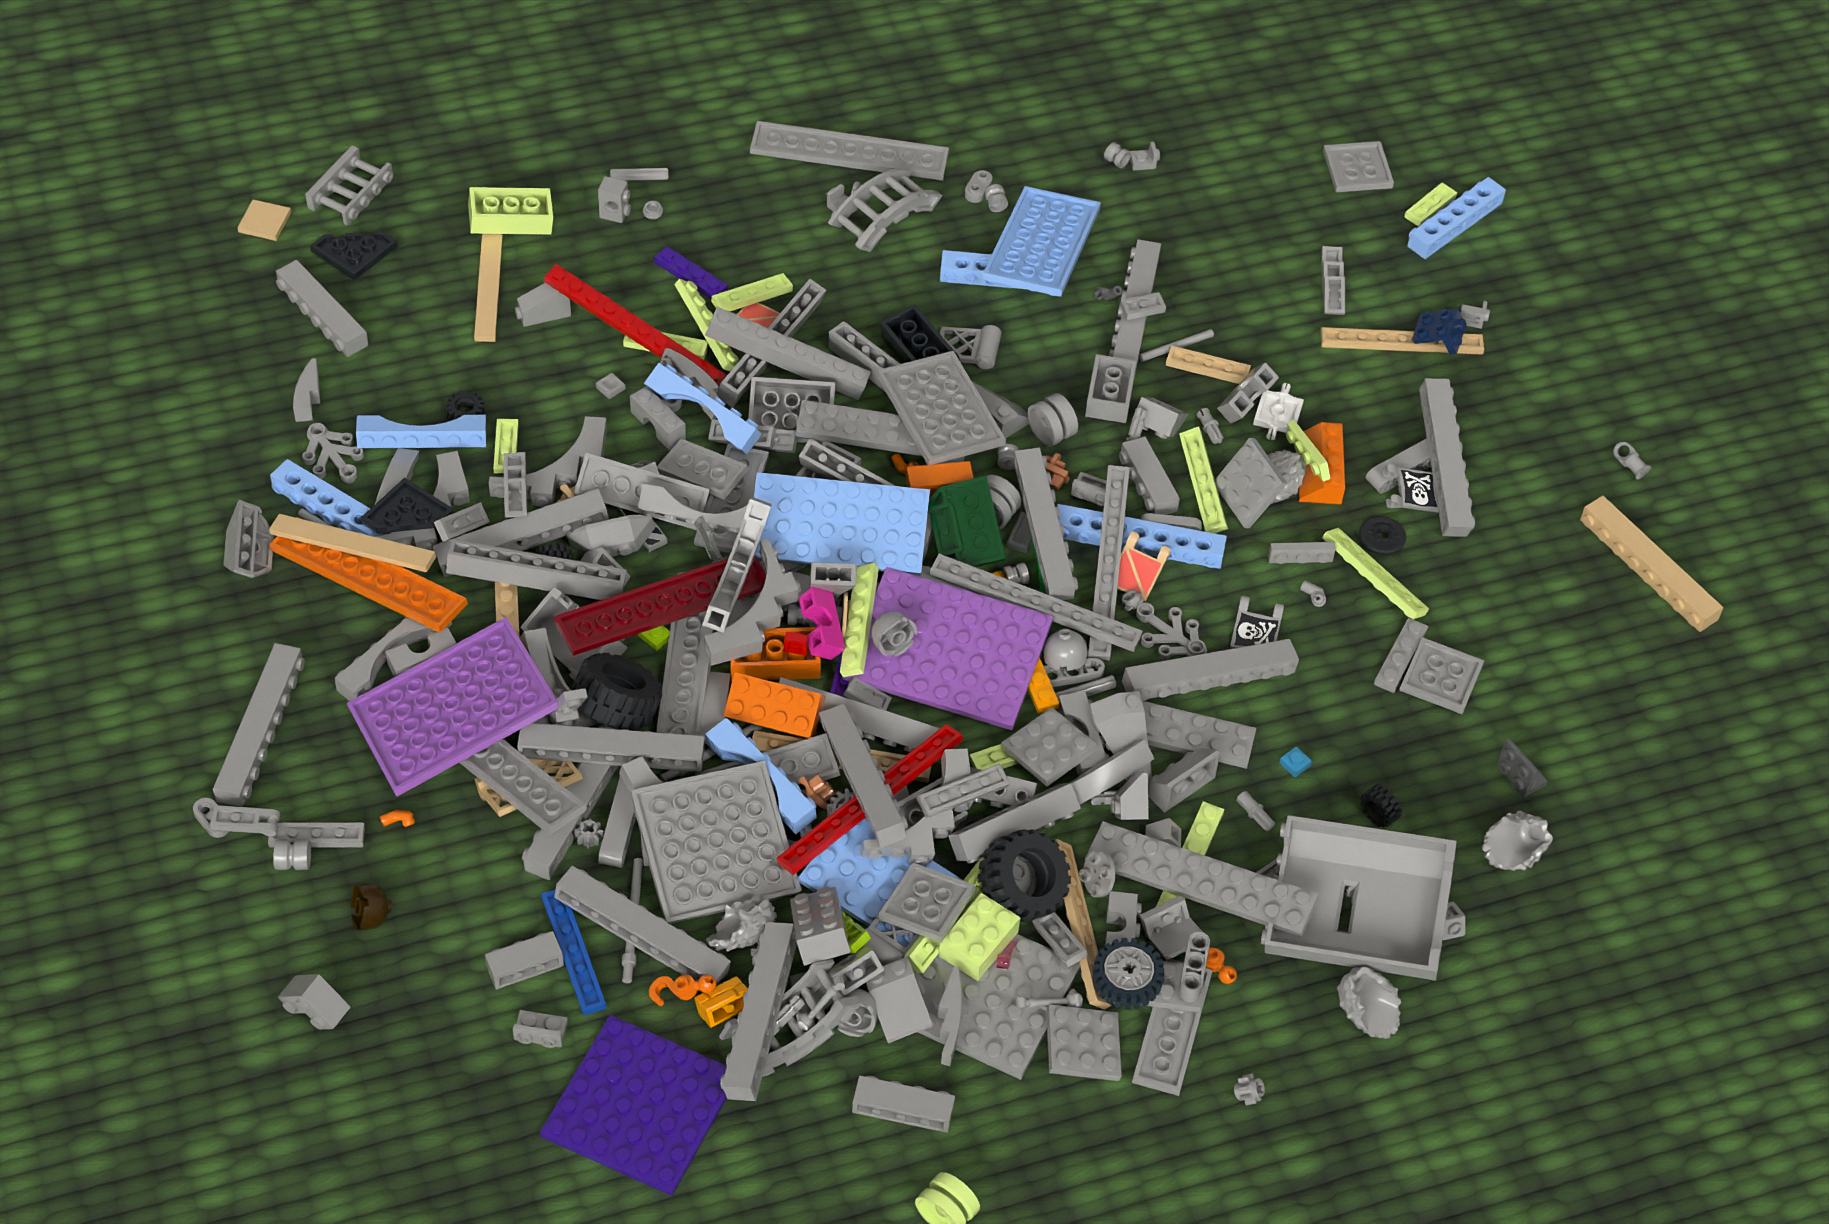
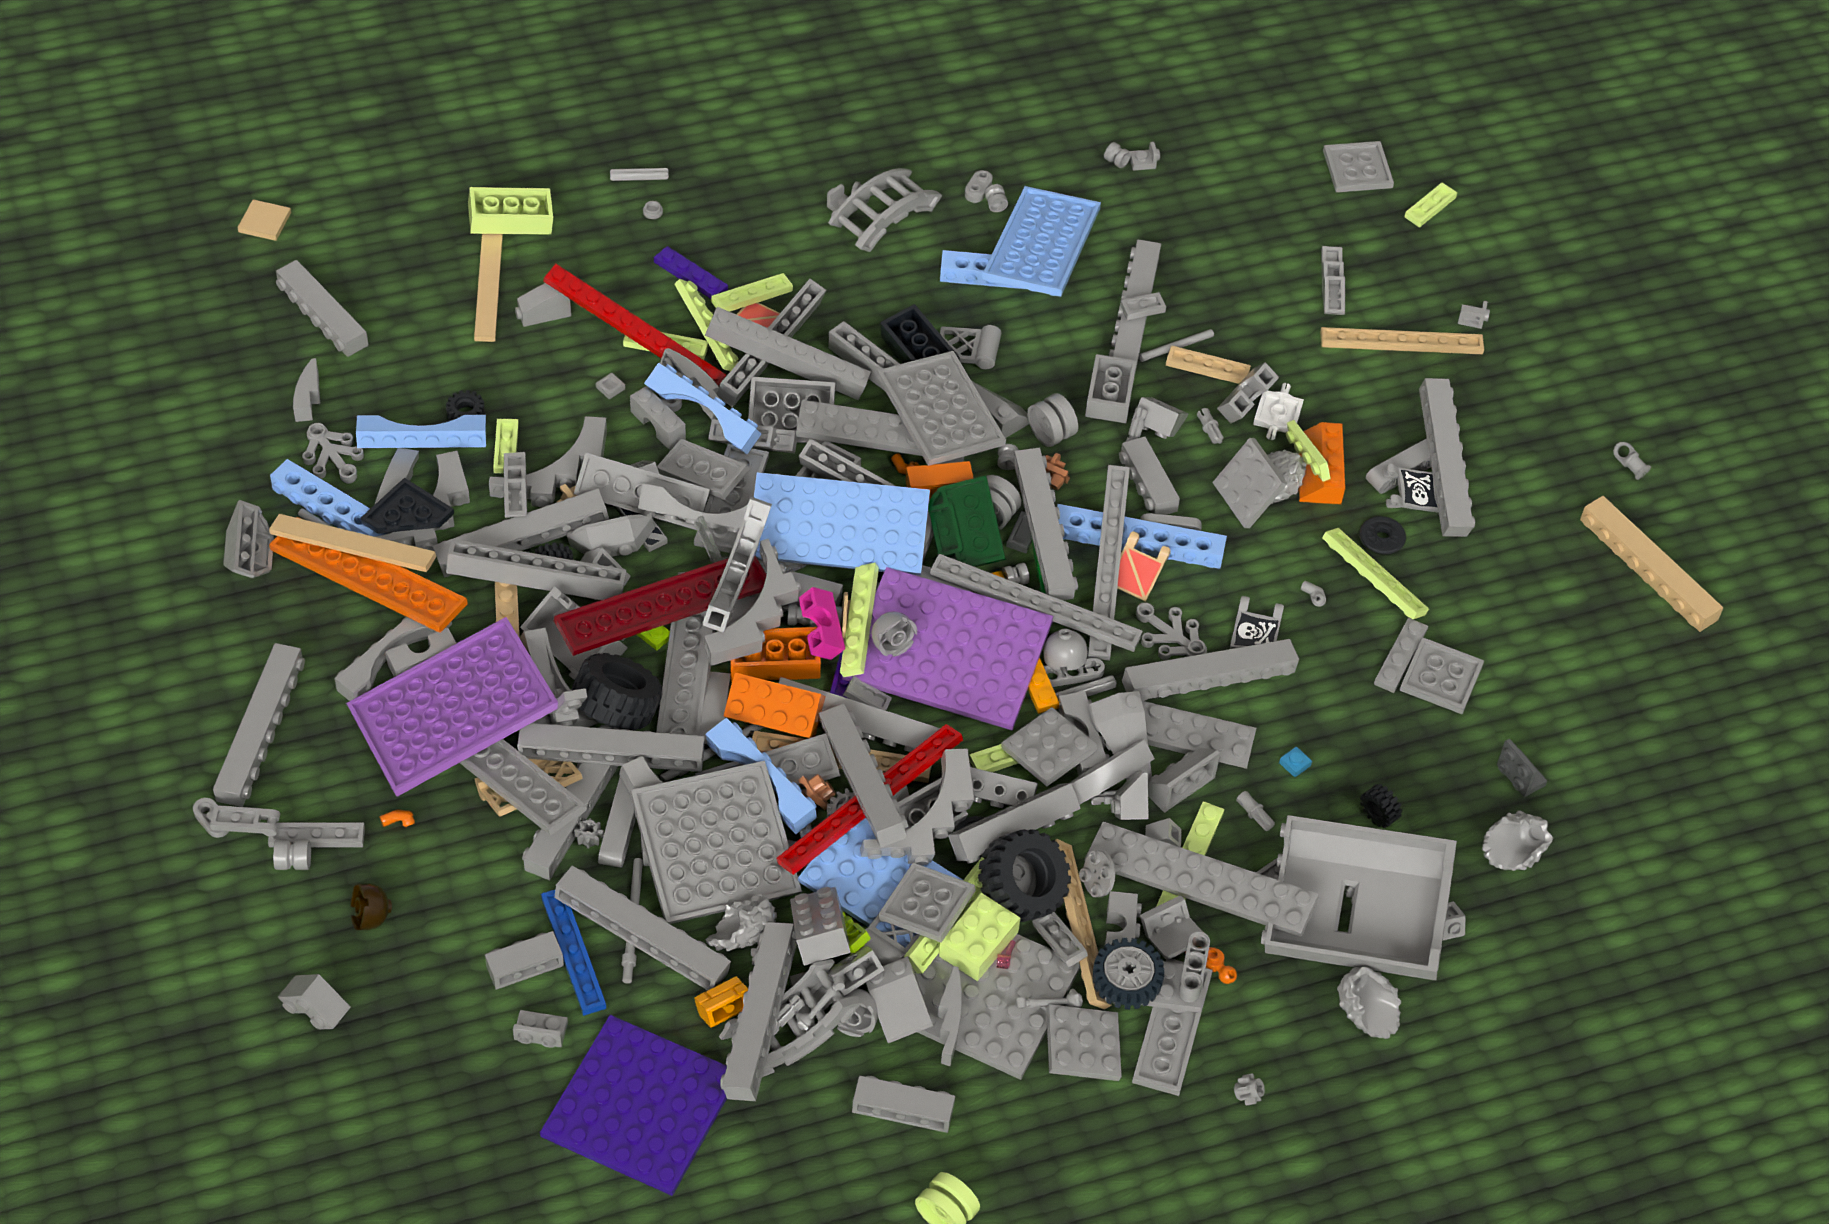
(342, 171): light grey fence -> none
(354, 252): black plate -> none
(461, 522): light grey plate -> none
(614, 199): light grey brick -> none
(683, 987): orange piece -> none
(796, 643): red plate -> none
(833, 577): light grey slope -> none
(848, 150): light grey plate -> none
(963, 791): light grey tile -> none
(1089, 488): light grey bracket -> none
(1107, 293): dark grey arm -> none
(1132, 599): light grey plate -> none
(1203, 481): yellowish green plate -> none
(1301, 552): light grey plate -> none
(1441, 325): dark blue bracket -> none
(1456, 217): light blue brick -> none

